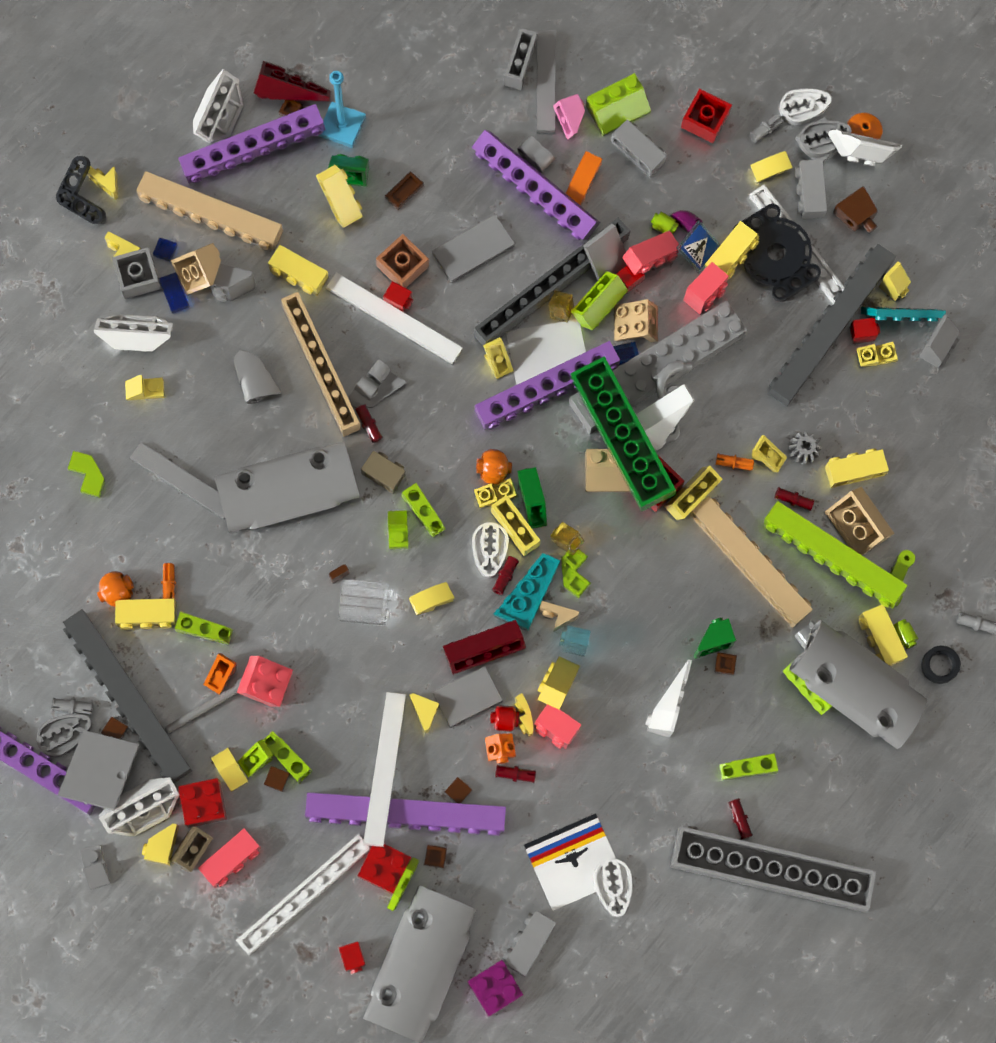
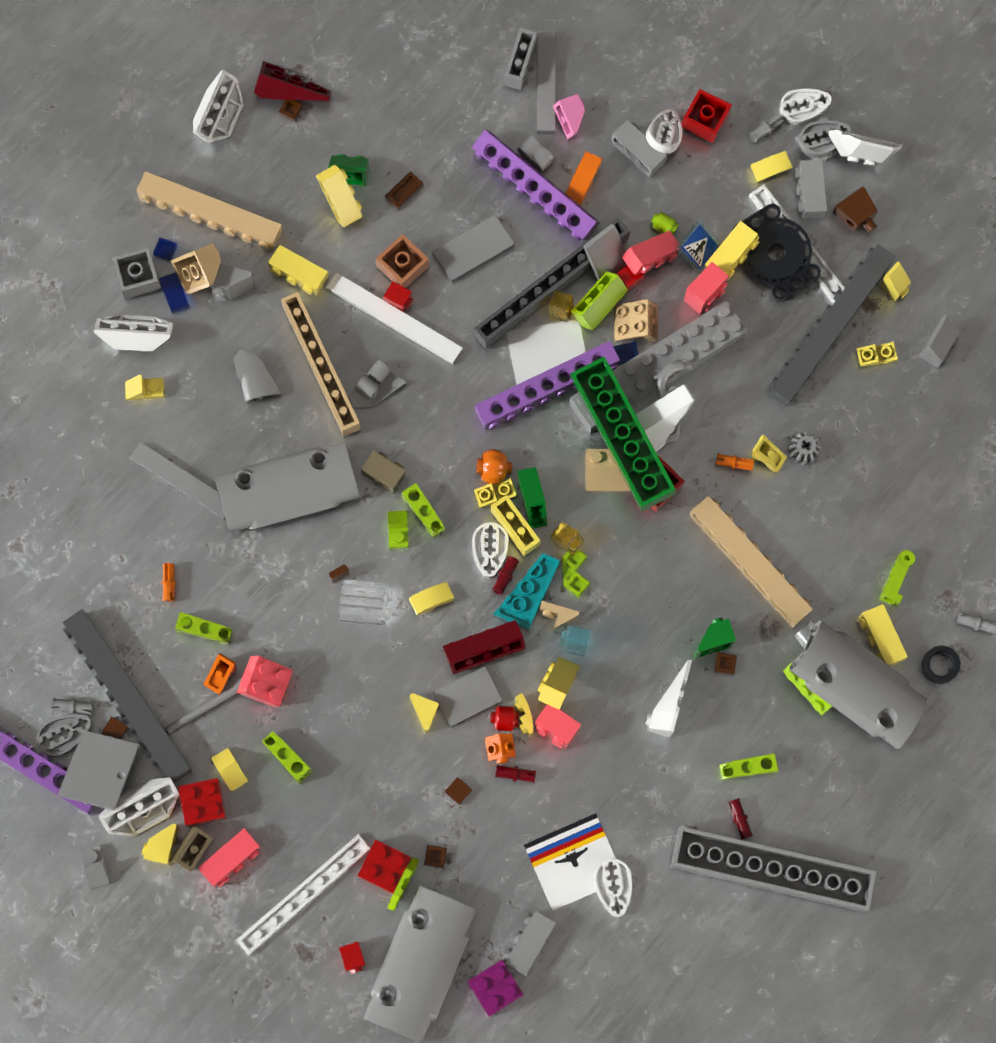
(72, 192): black beam -> none
(93, 478): lime tile -> none
(105, 182): light yellow slope -> none
(115, 587): orange plant -> none
(117, 243): light yellow slope -> none
(145, 613): light yellow brick -> none
(255, 135): medium lavender brick -> none
(255, 758): lime slope -> none
(276, 779): reddish brown tile -> none
(340, 122): medium azure tile -> none
(368, 423): dark red pin -> none
(384, 769): white tile -> none
(408, 813): medium lavender brick -> none
(498, 358): light yellow slope -> none
(617, 104): lime slope -> none
(673, 130): none -> white piece
(685, 219): magenta brick -> none
(693, 492): light yellow brick -> none
(794, 499): dark red pin -> none
(835, 555): lime brick -> none
(856, 468): light yellow brick -> none
(859, 521): tan slope -> none
(864, 330): red brick -> none
(874, 126): orange dish -> none
(898, 314): teal wing -> none
(906, 633): lime brick -> none

